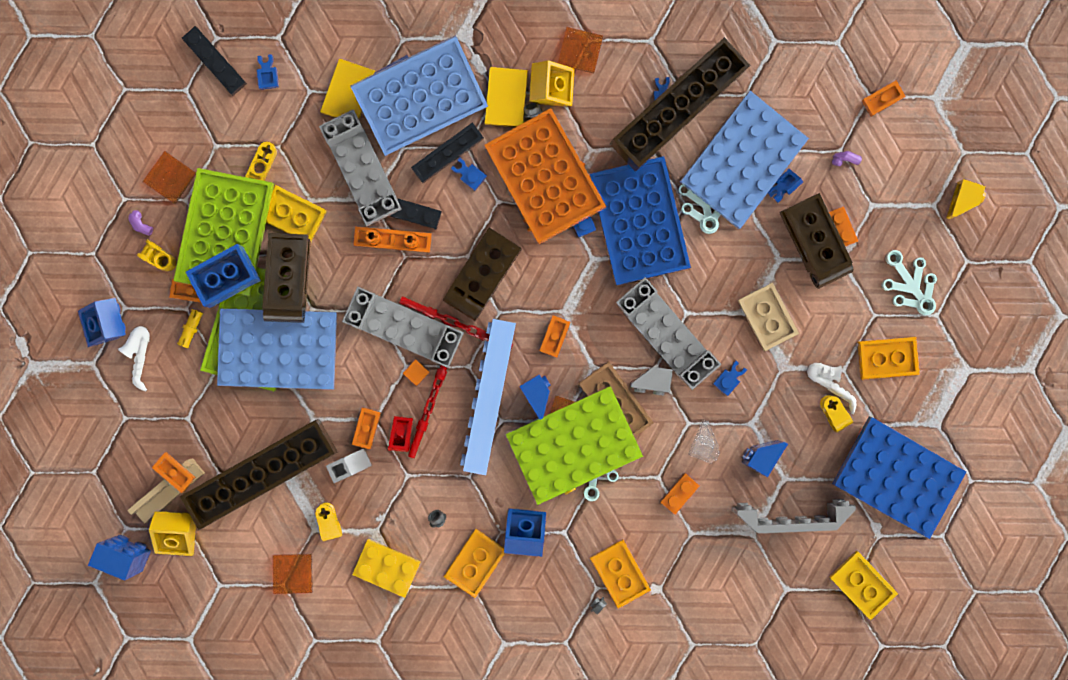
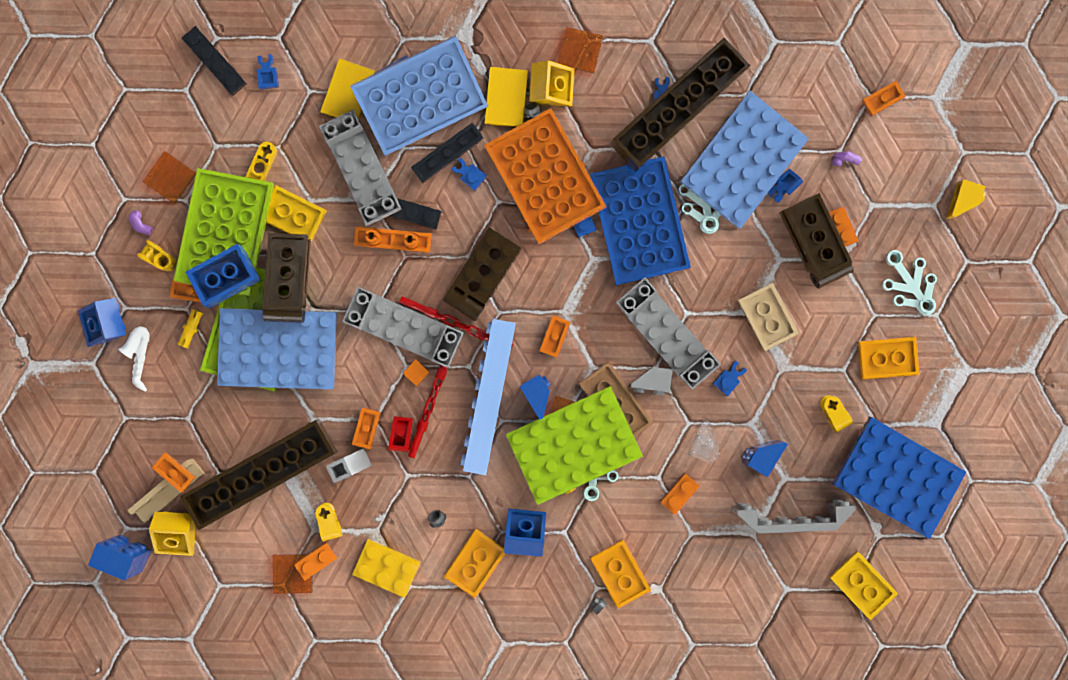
(315, 561): none -> orange plate
(824, 376): white piece -> none

